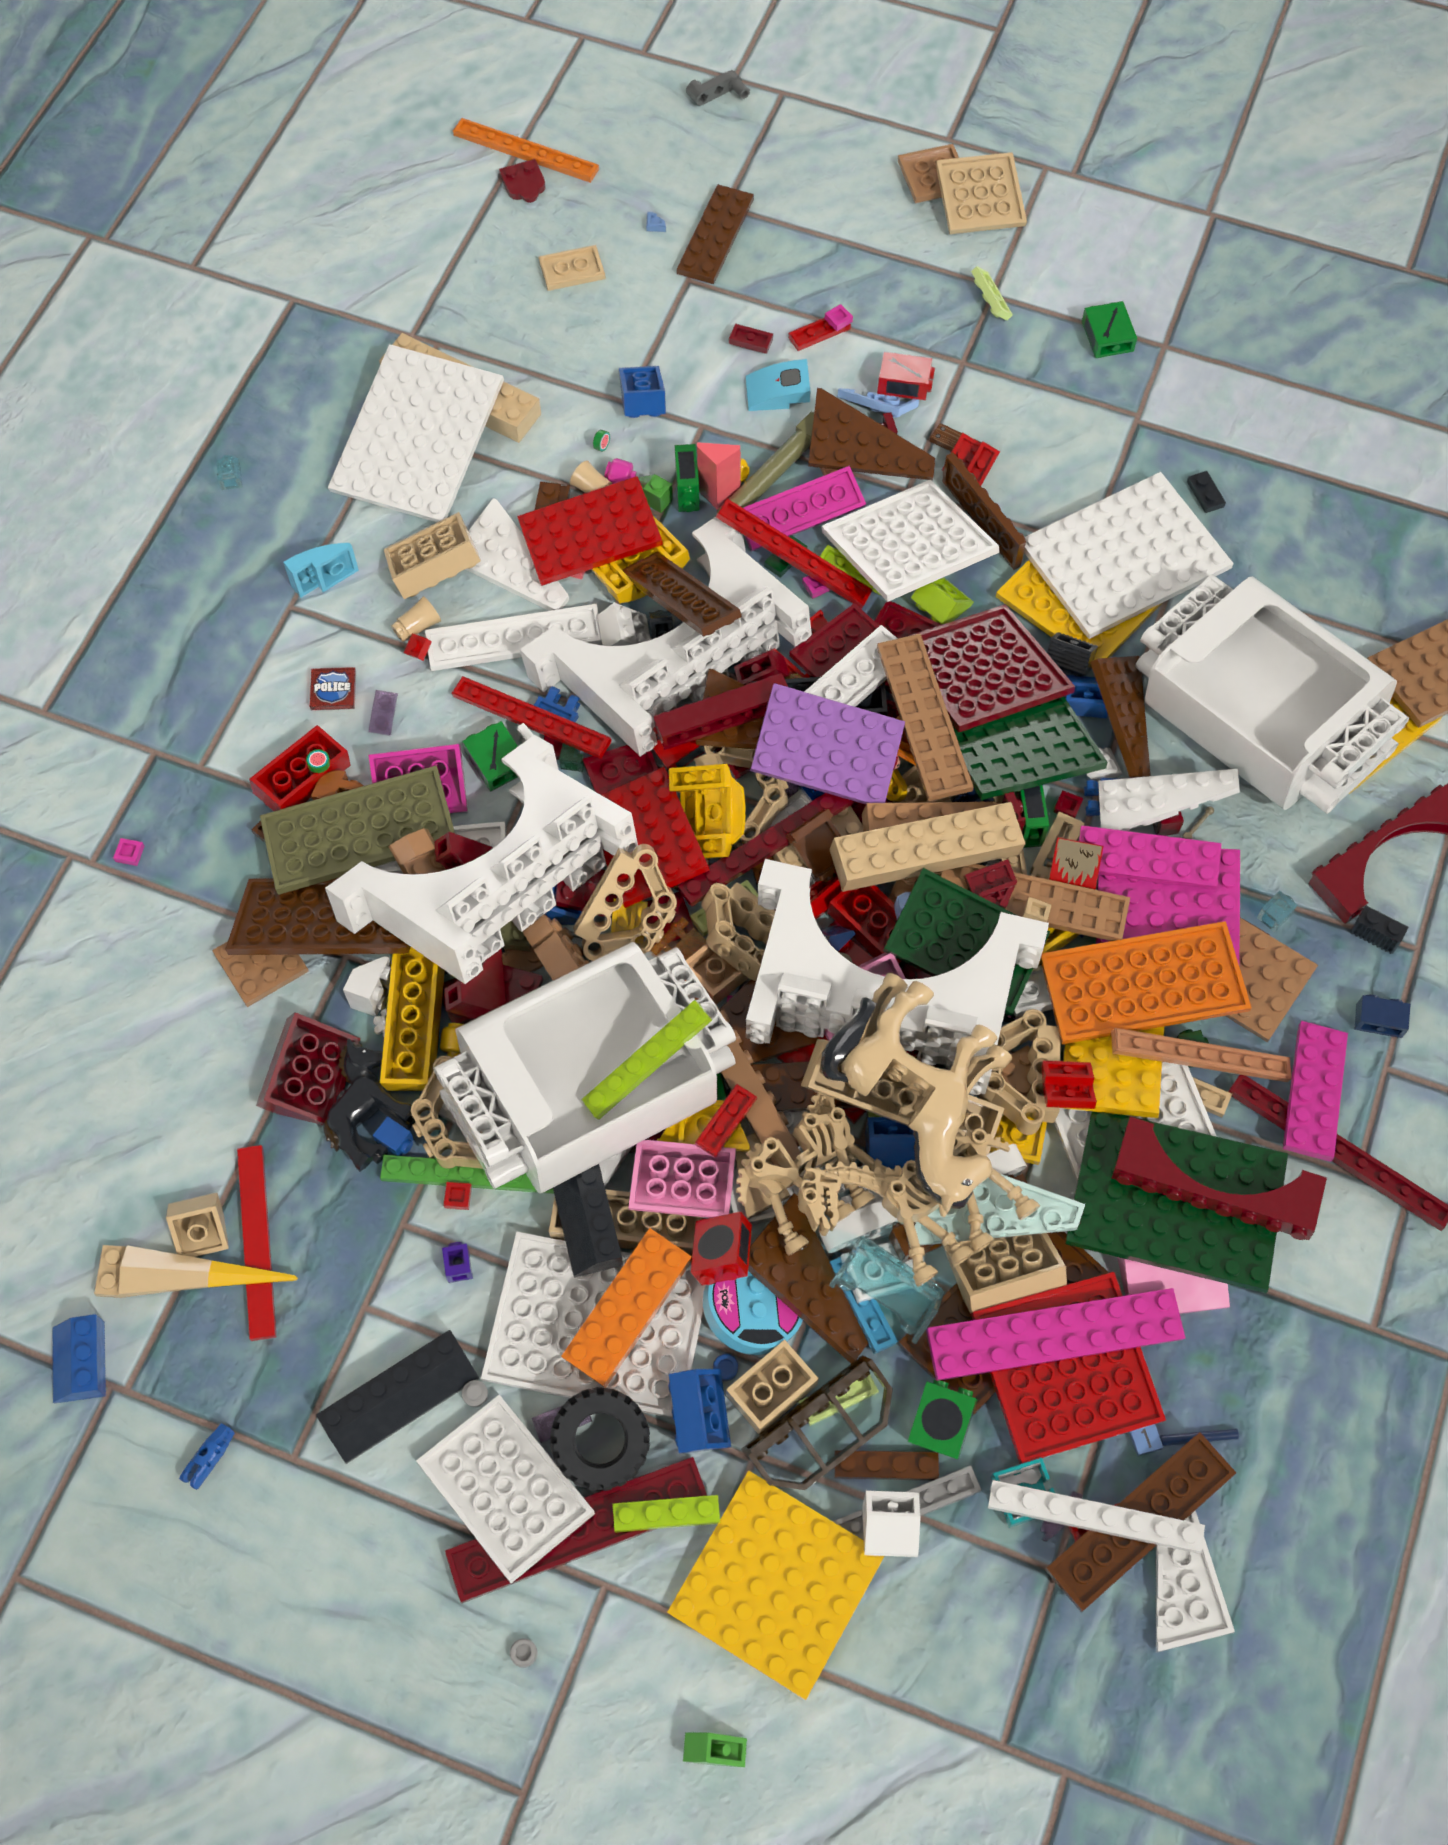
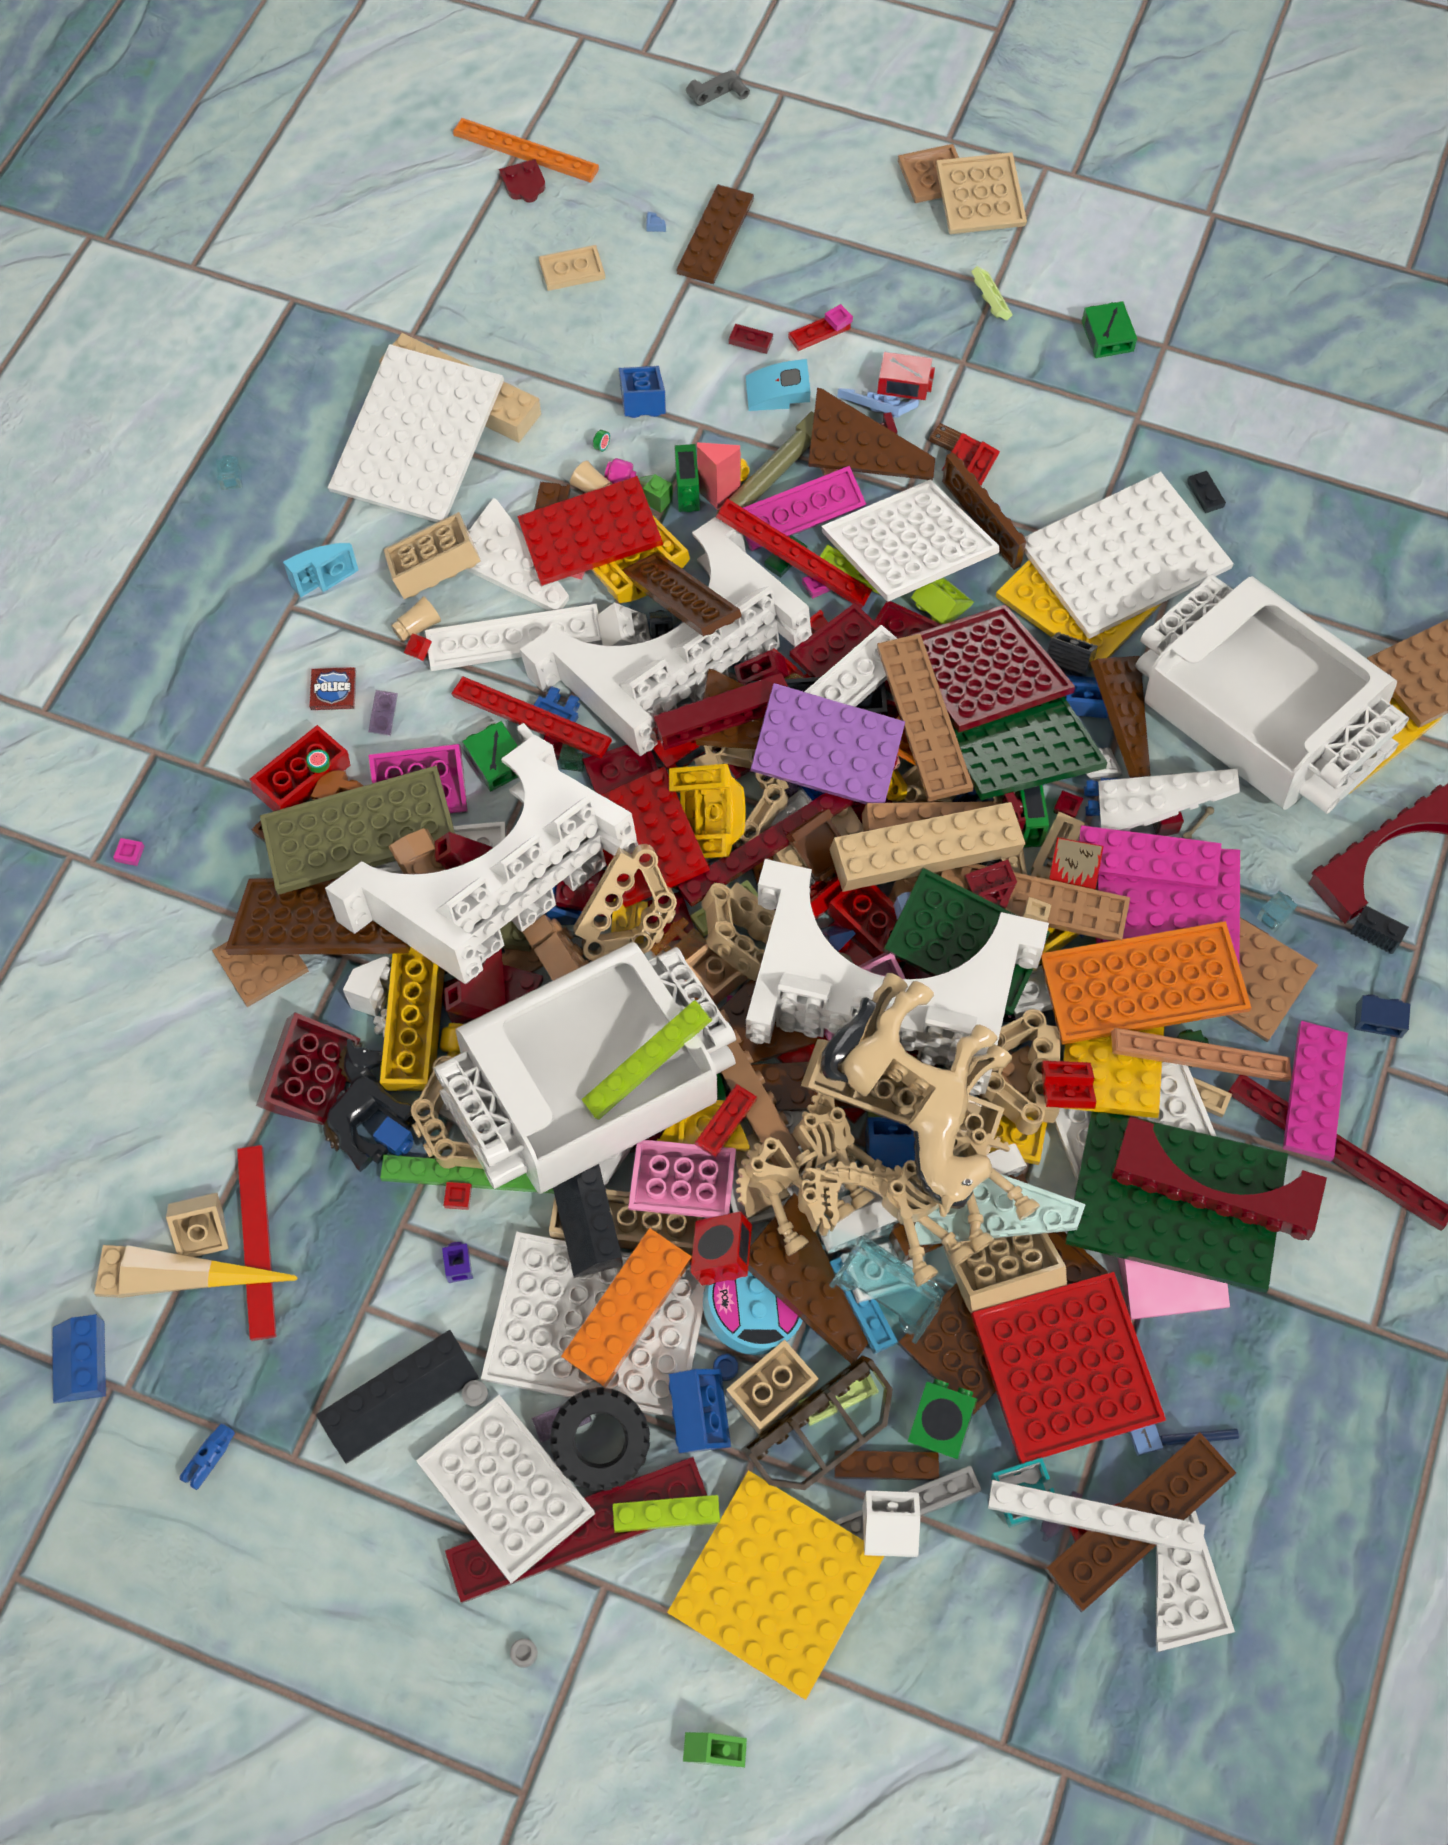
(1054, 1334): dark pink plate -> none

